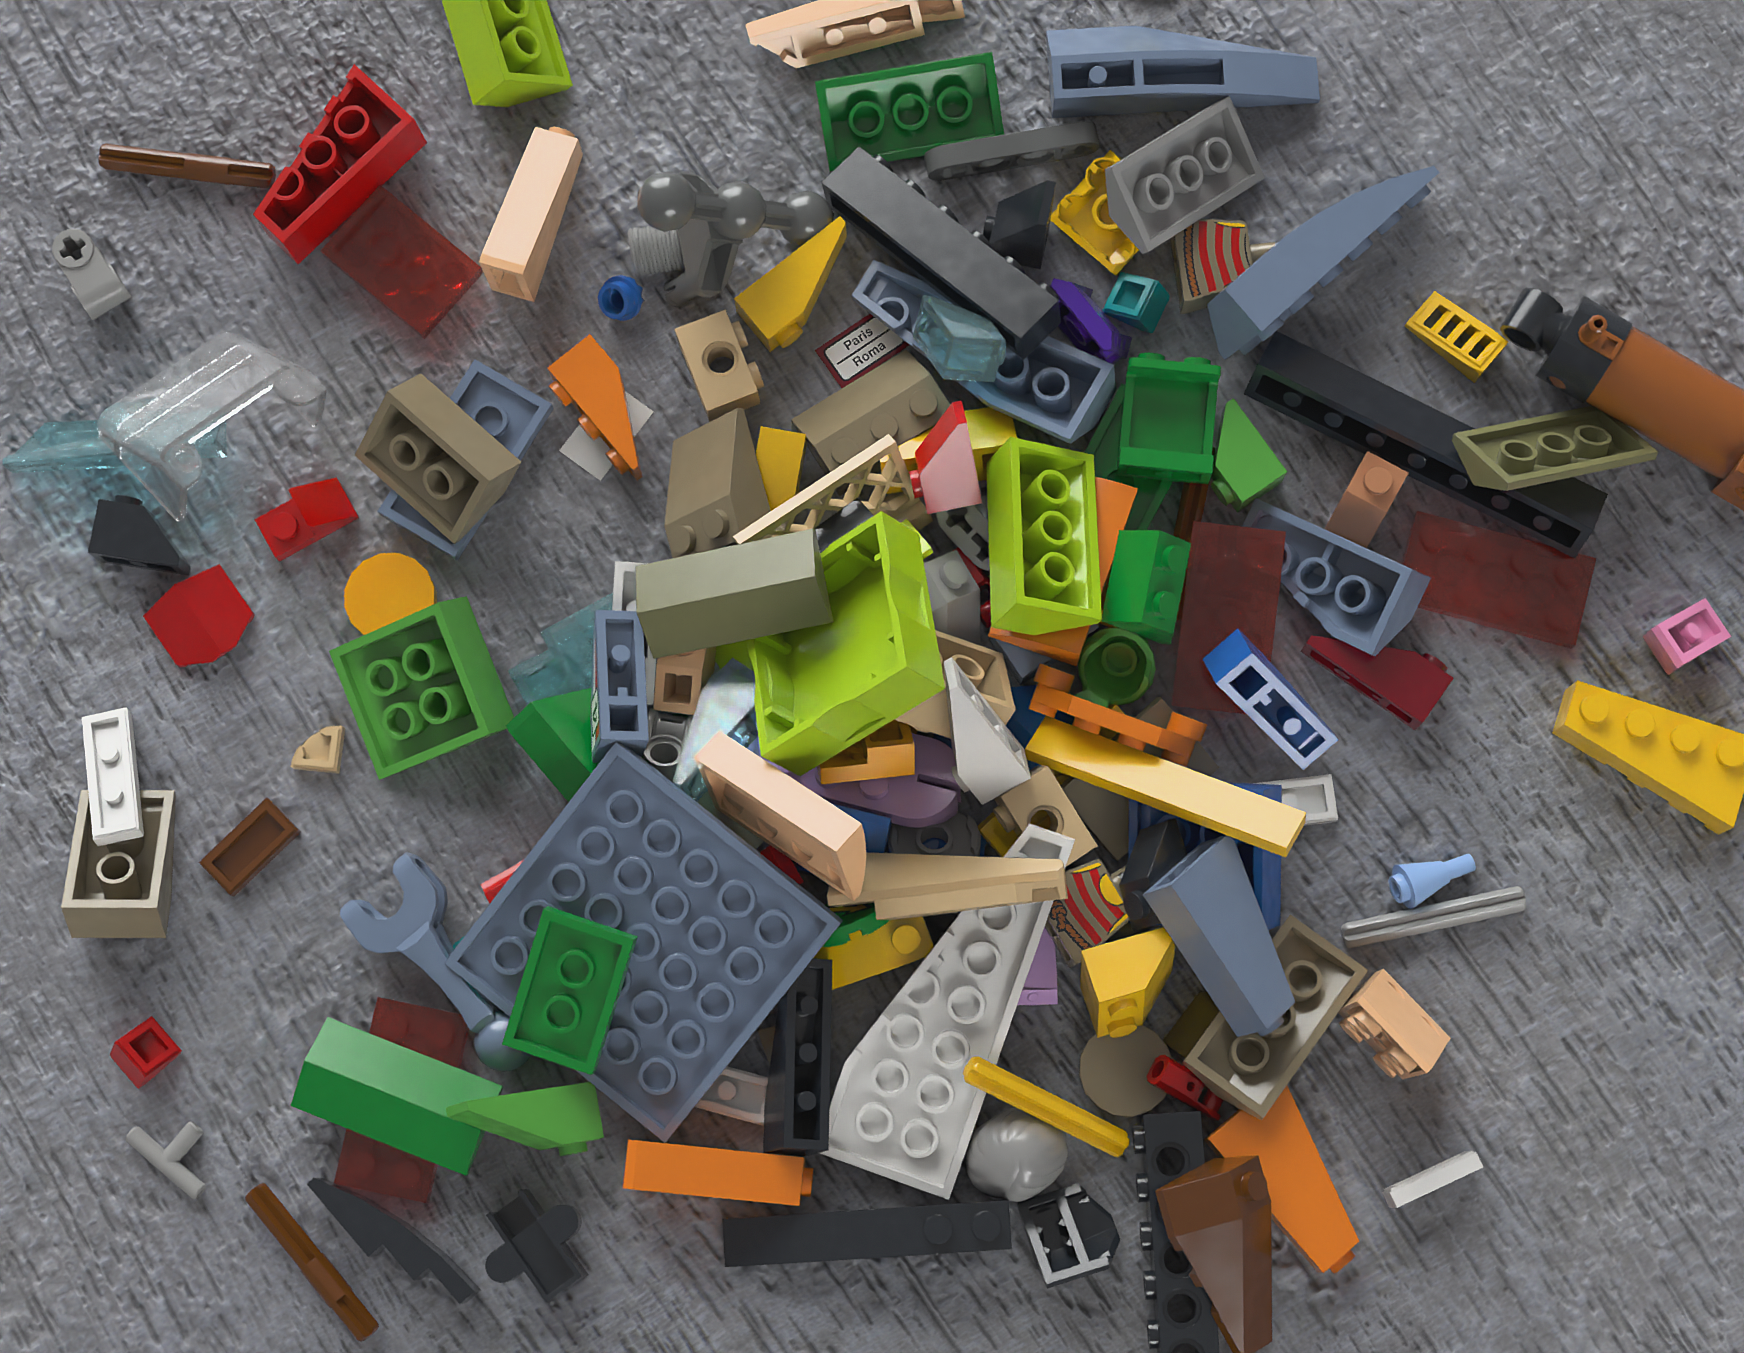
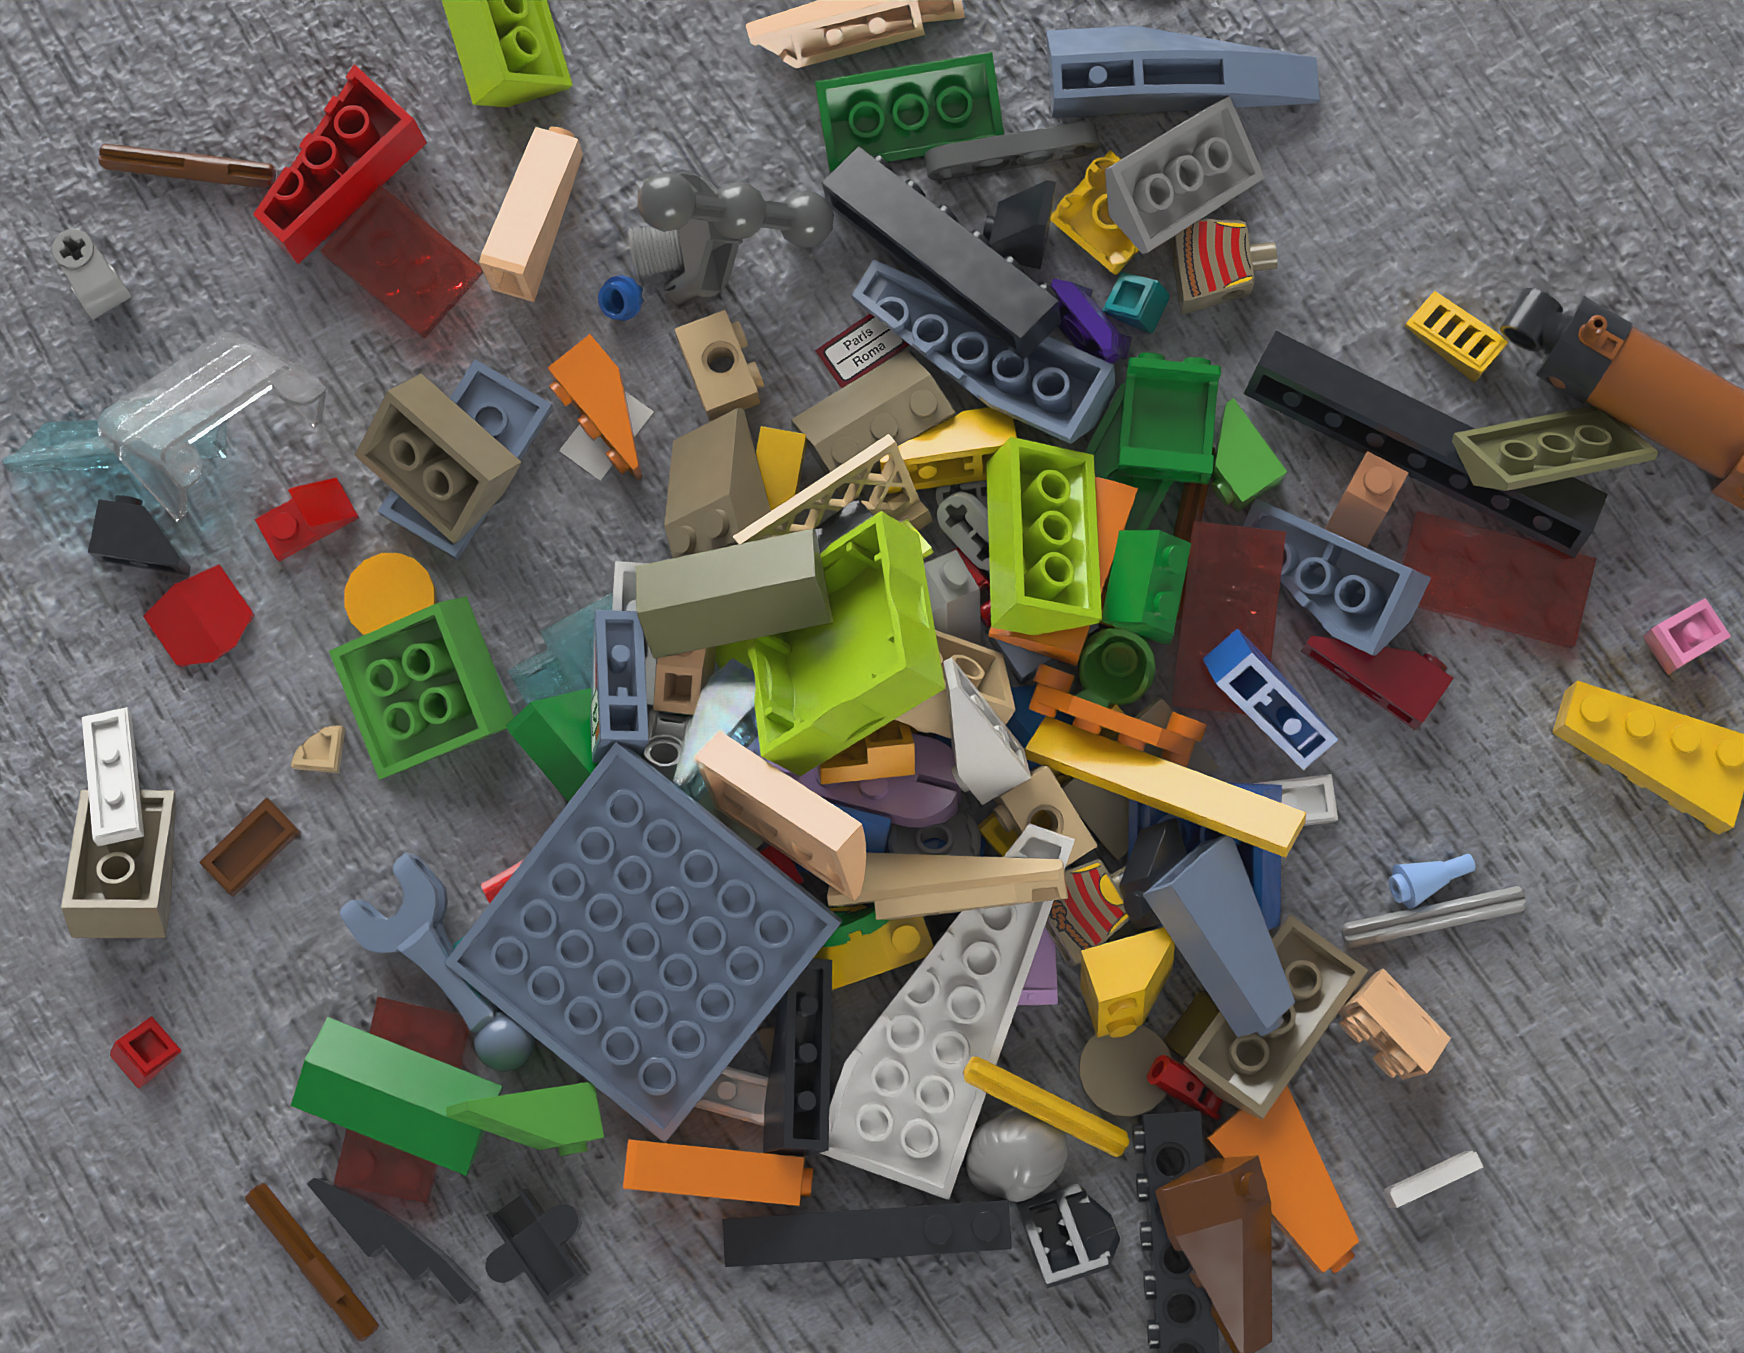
(168, 1159): light grey piece -> none
(569, 990): green plate -> none
(785, 296): yellow slope -> none
(946, 465): slope -> none
(958, 341): clear light blue slope -> none
(1281, 278): sand blue wedge -> none

